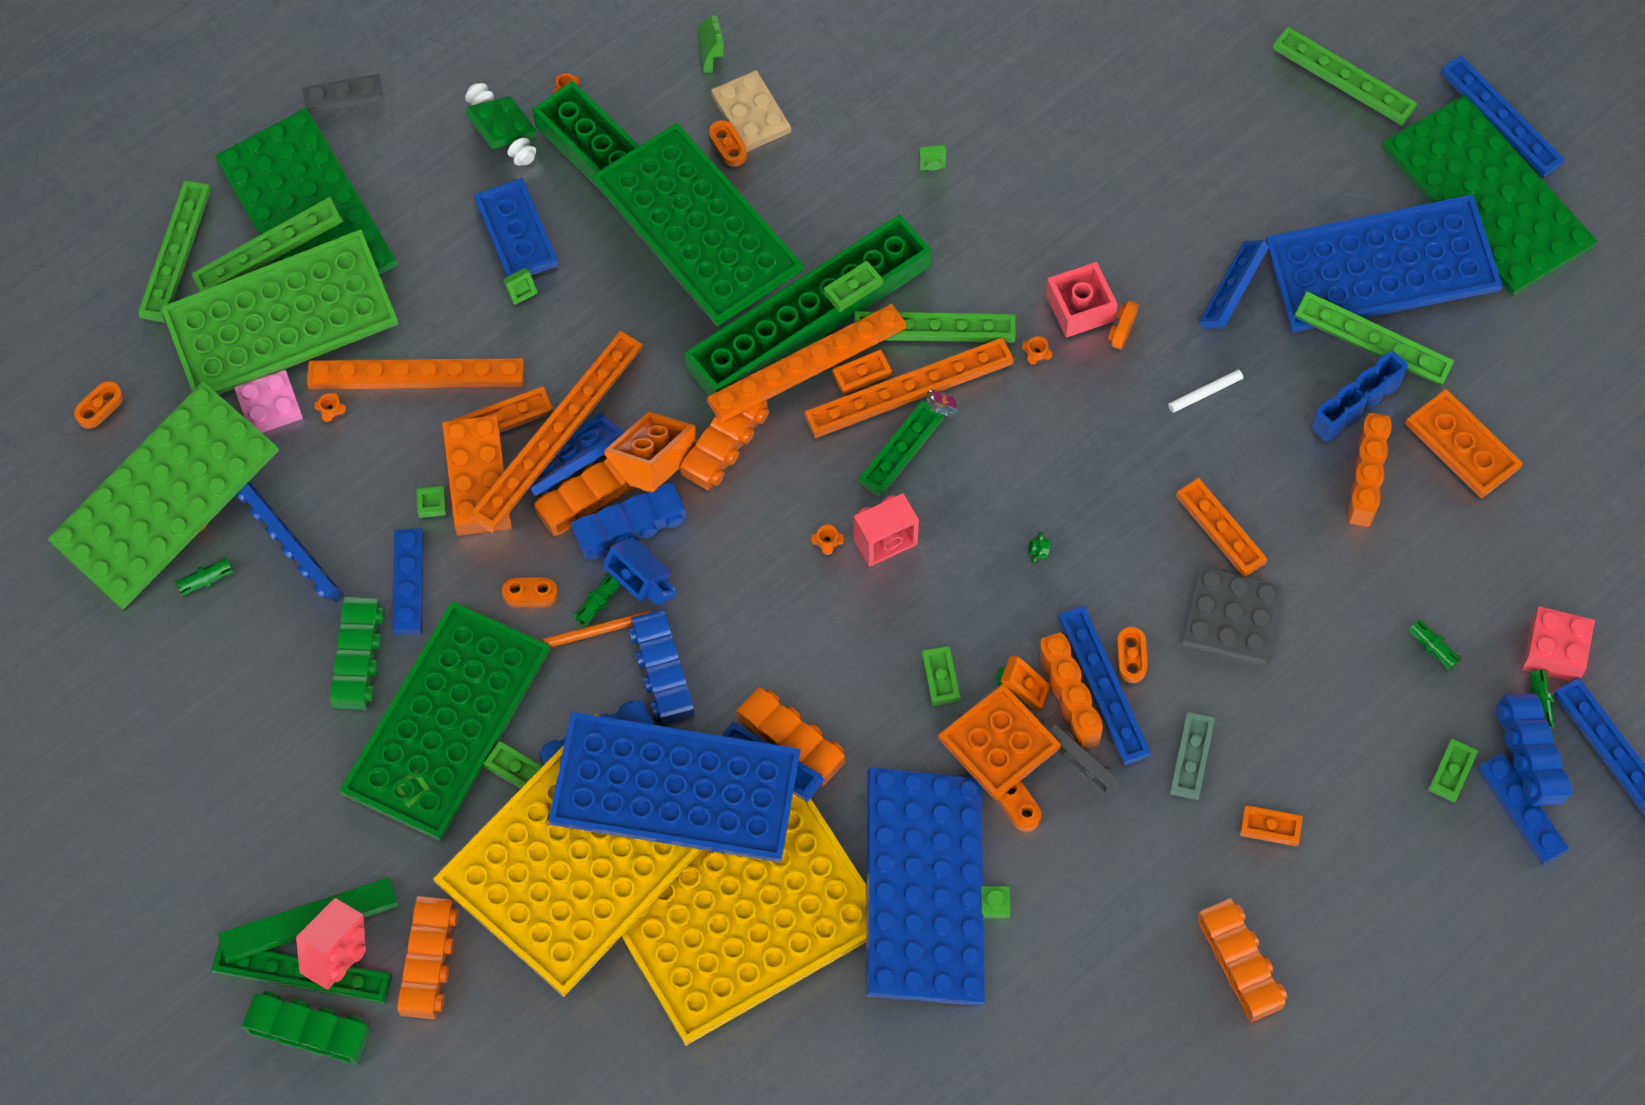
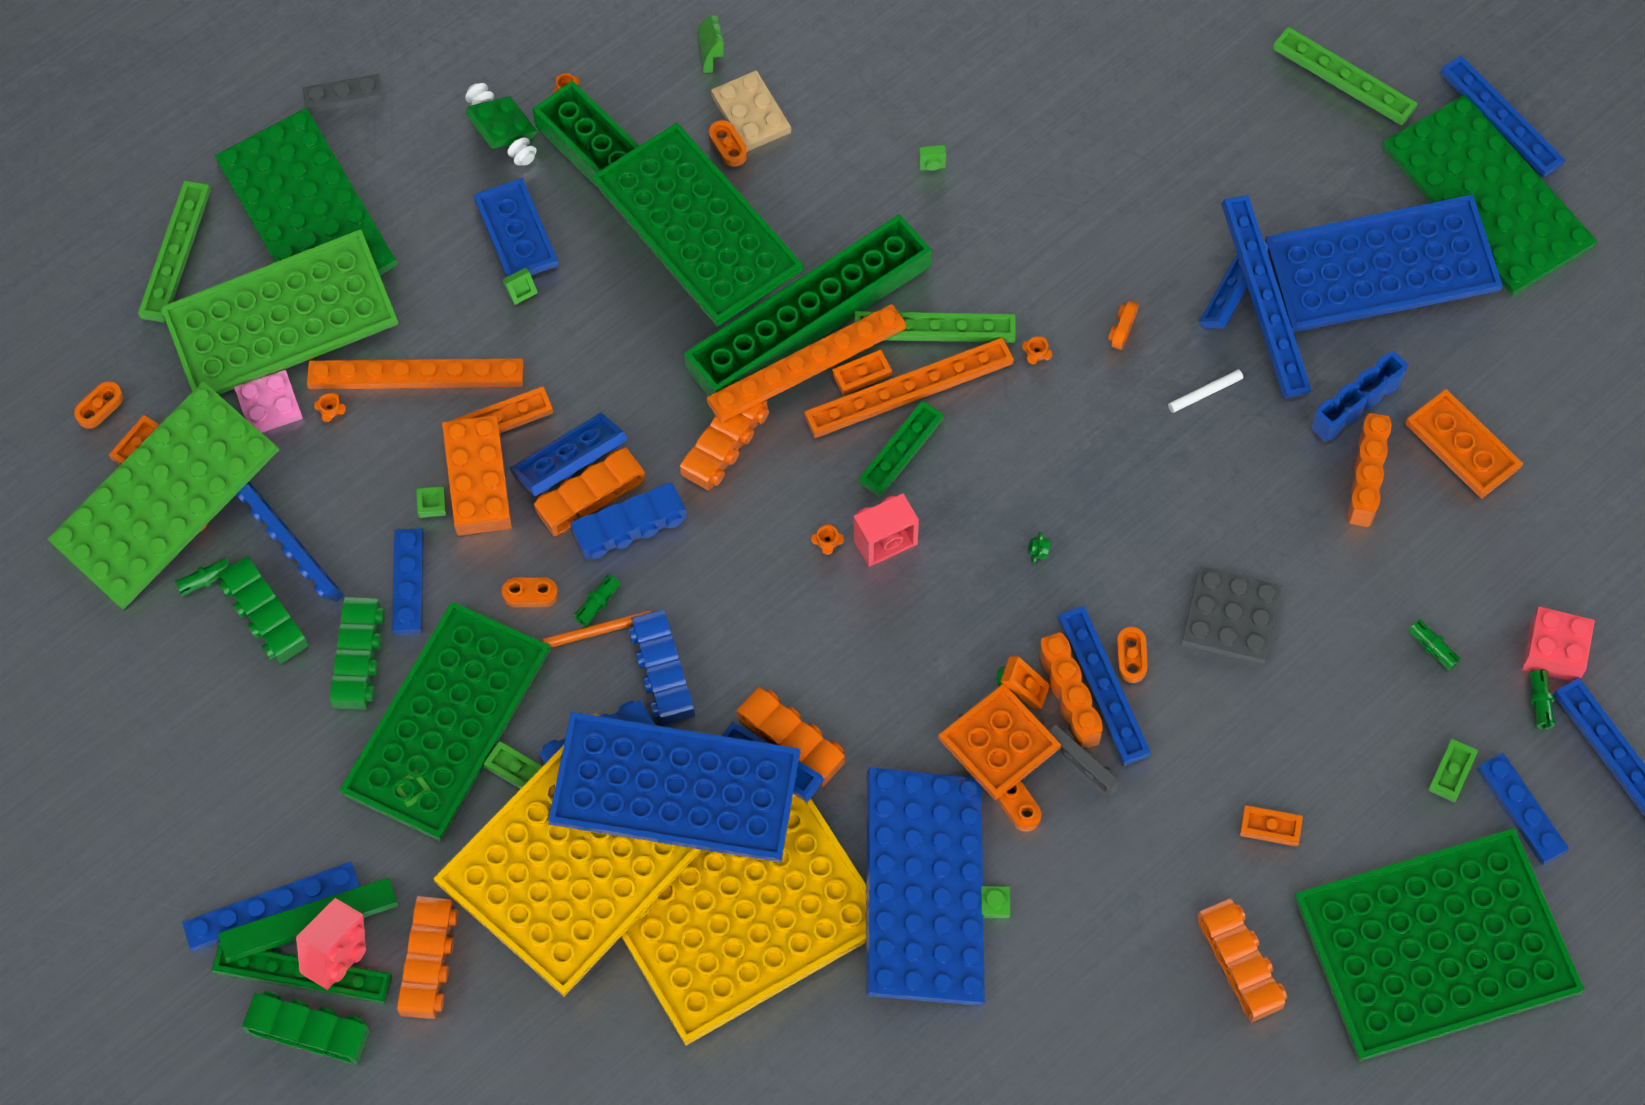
(133, 439): none -> orange plate
(204, 929): none -> blue plate
(263, 610): none -> green brick
(270, 245): bright green plate -> none
(555, 432): orange plate -> none
(639, 572): blue brick -> none
(651, 450): orange slope -> none
(853, 286): bright green plate -> none
(940, 676): bright green plate -> none
(942, 403): clear light blue tile -> none
(1081, 299): coral brick -> none
(1192, 756): sand green plate -> none
(1221, 527): orange plate -> none
(1266, 297): none -> blue plate
(1372, 337): bright green plate -> none
(1437, 944): none -> green plate
(1533, 749): blue brick -> none

